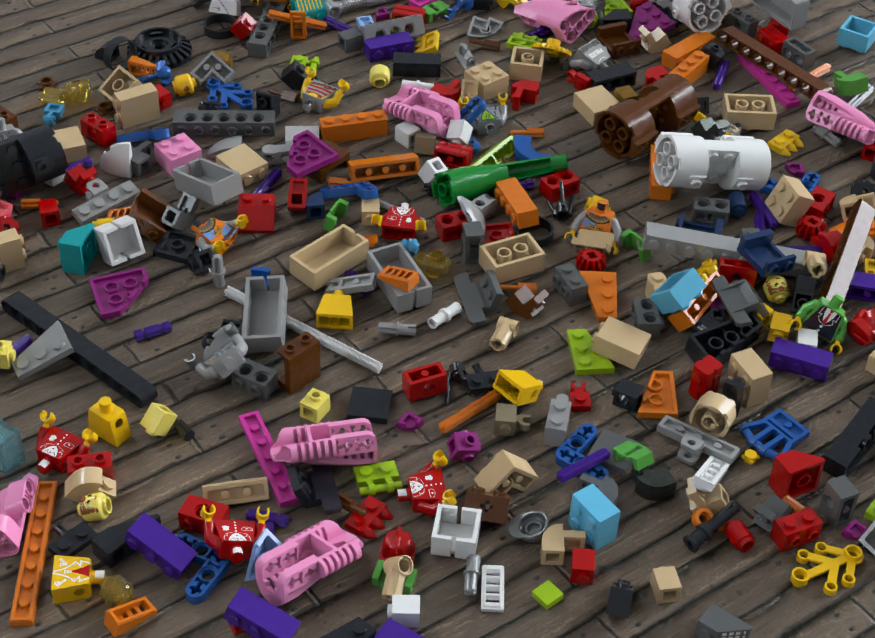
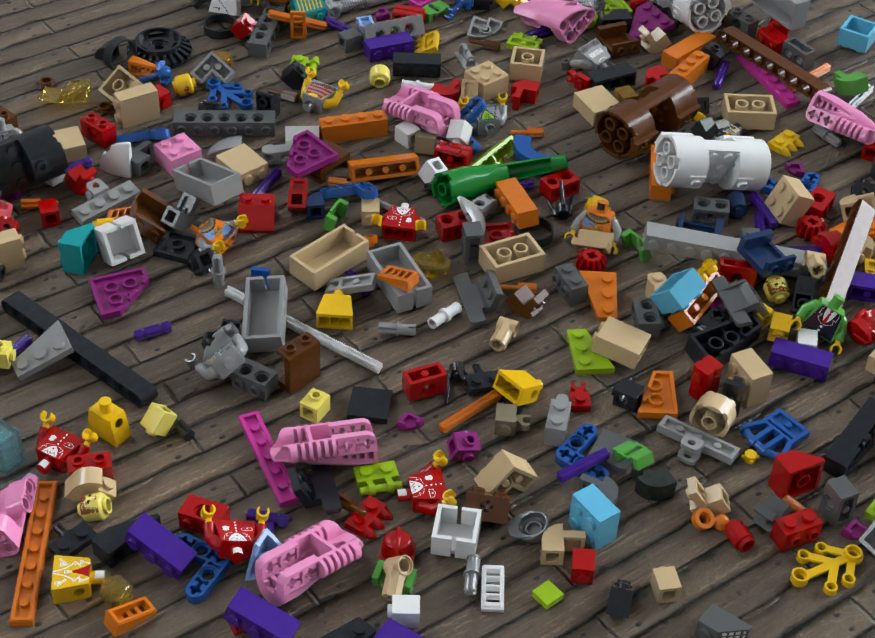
(51, 112): dark azure plate -> none
(237, 491): tan plate -> none
(411, 246): dark azure plate -> none
(553, 48): yellow gear -> none
(705, 531): black pin -> none
(710, 474): white plate -> none

